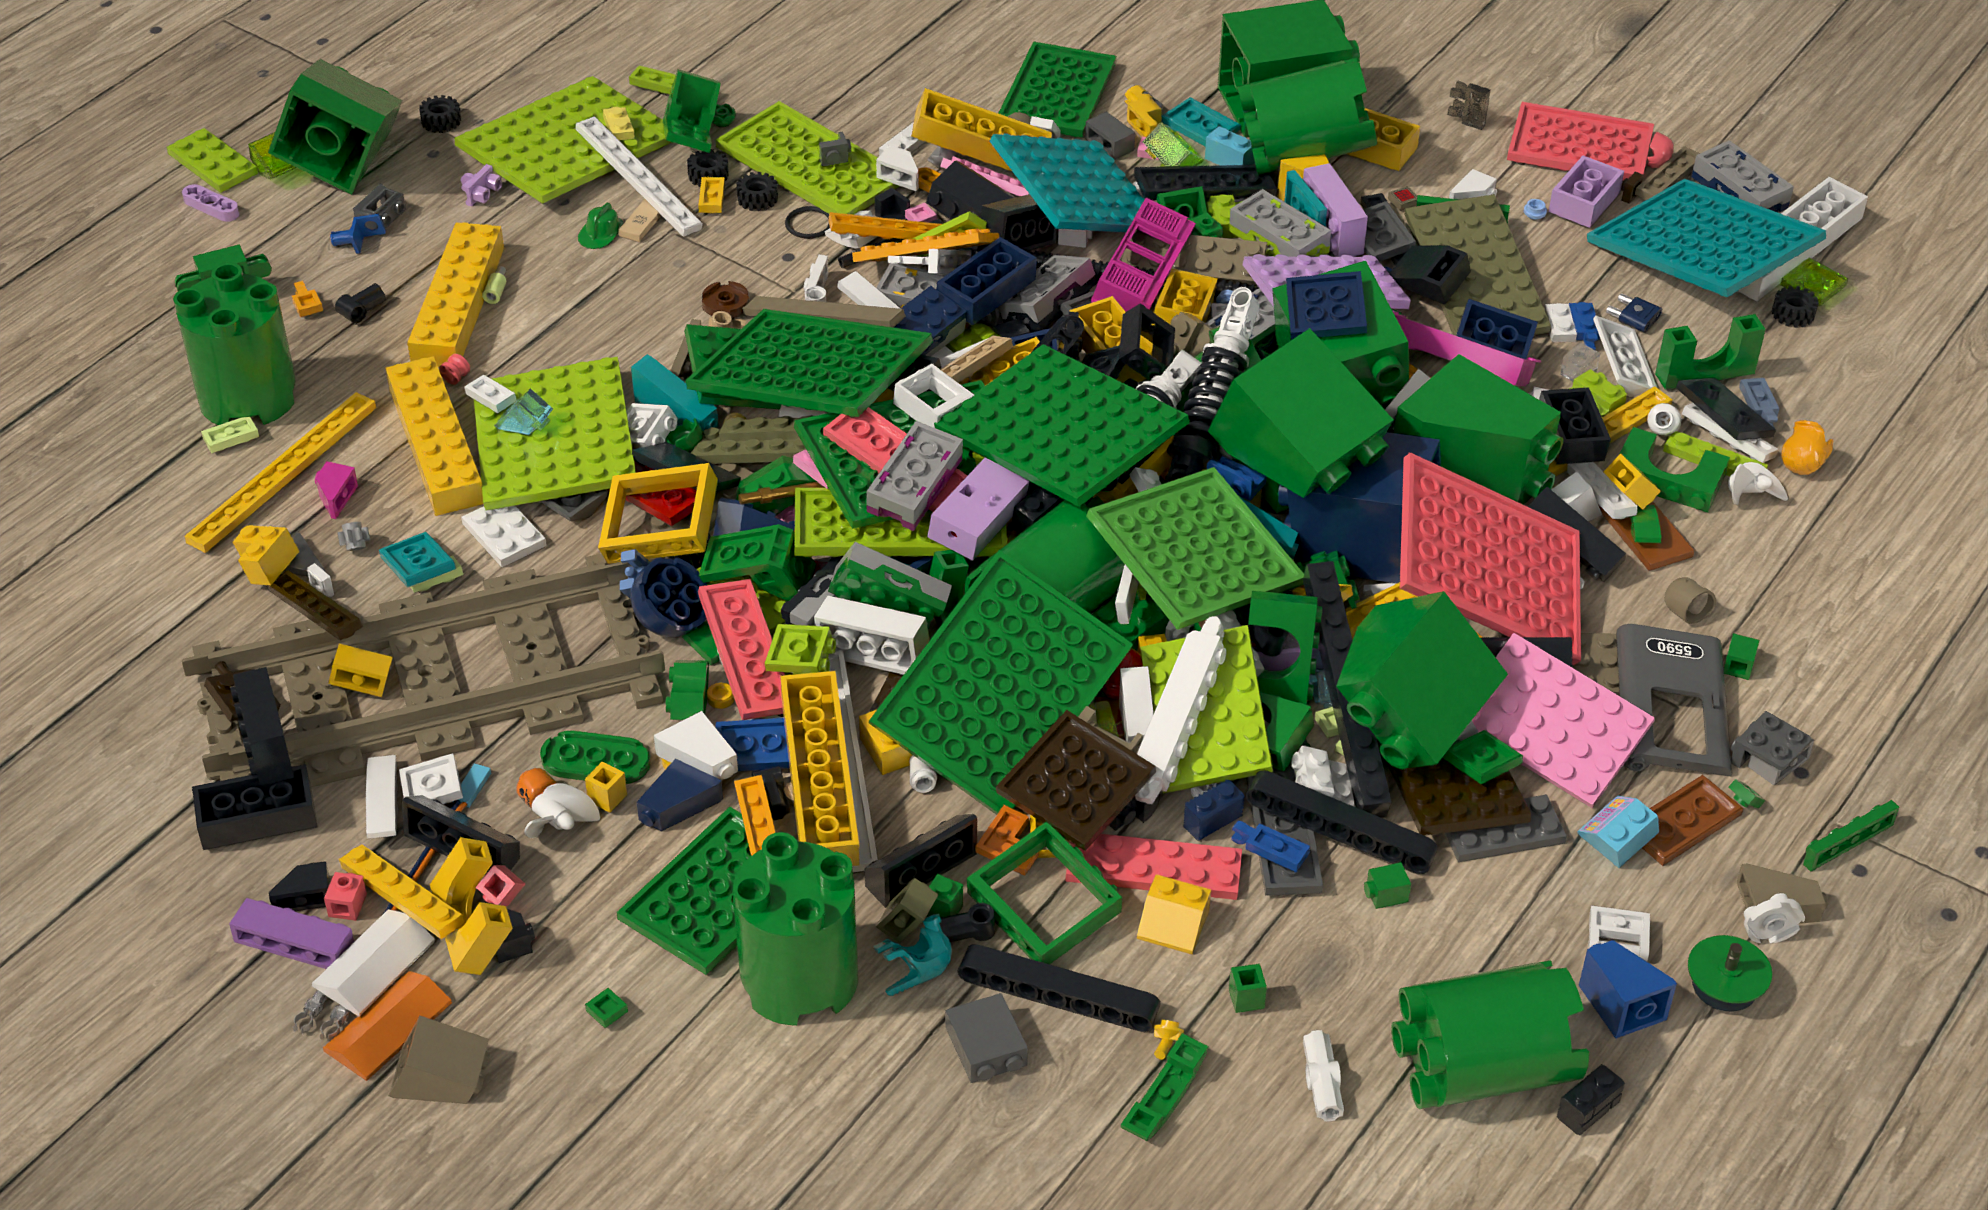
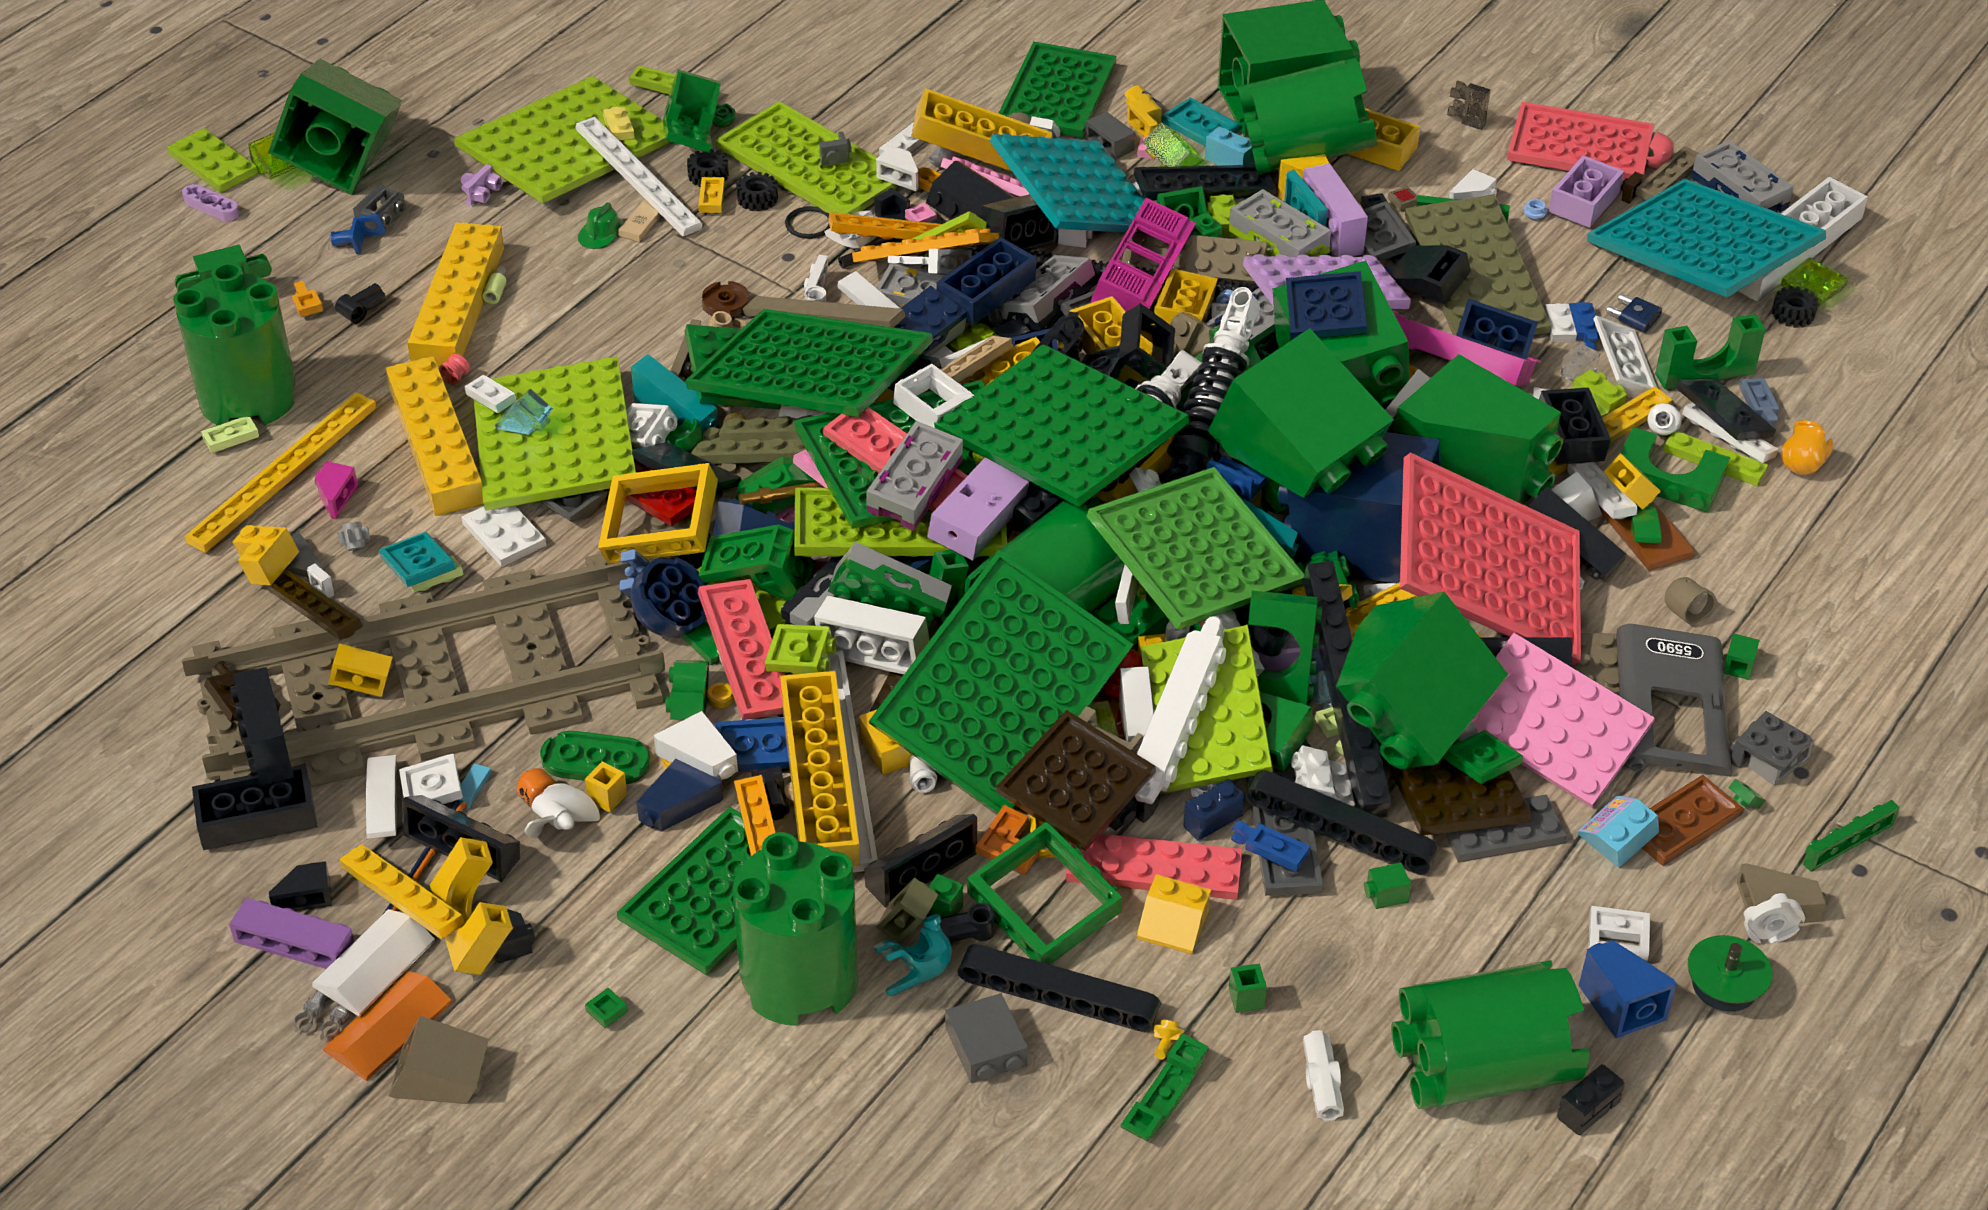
(345, 896): coral brick -> none
(440, 114): black tyre -> none
(500, 885): coral brick -> none
(1754, 479): white piece -> none

